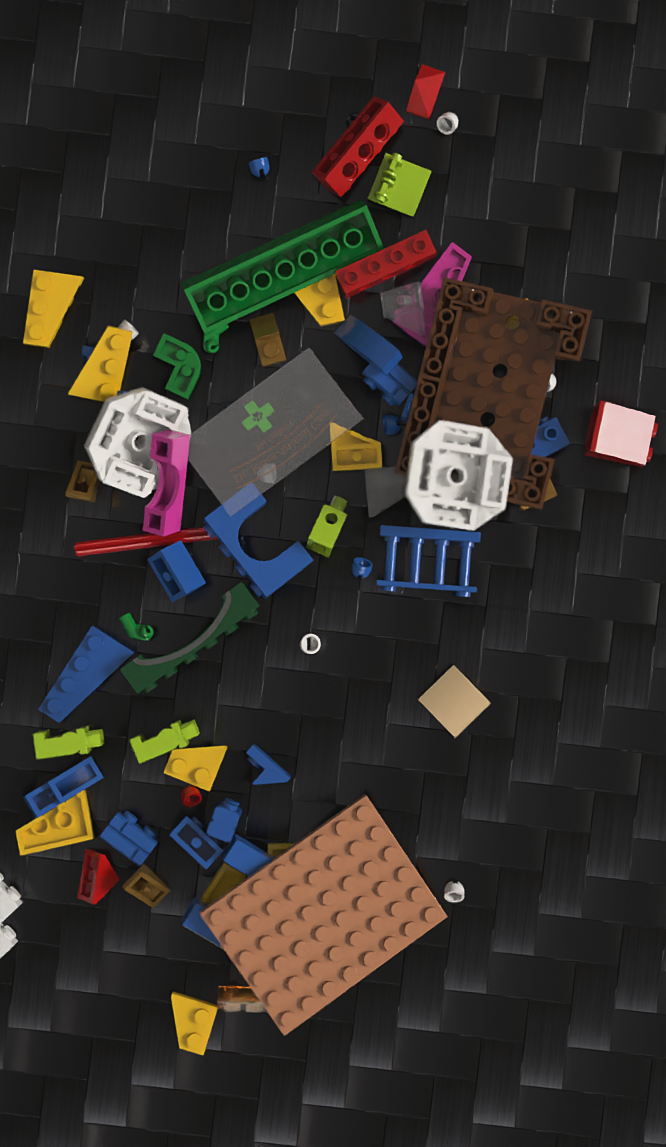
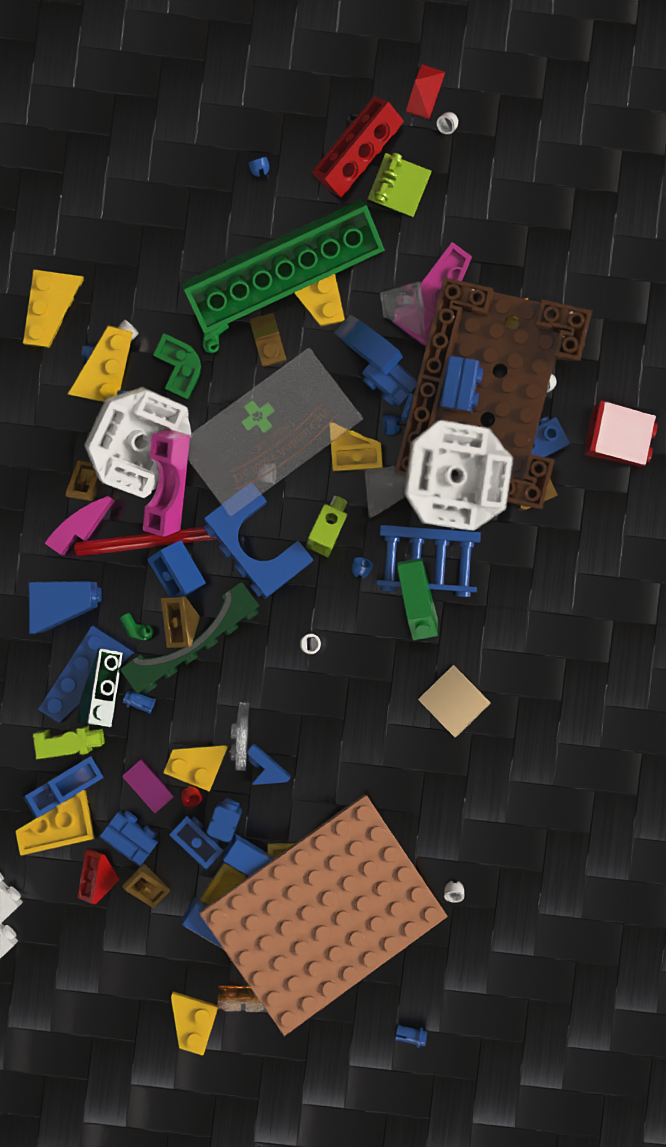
(59, 602): none -> blue slope
(79, 525): none -> dark pink slope
(100, 690): none -> dark green slope
(139, 701): none -> blue pin
(148, 786): none -> magenta tile
(165, 741): lime hips -> none
(179, 621): none -> pearl gold slope
(240, 733): none -> clear wing
(385, 264): red brick -> none
(411, 1036): none -> blue pin
(418, 599): none -> green slope
(461, 384): none -> blue brick

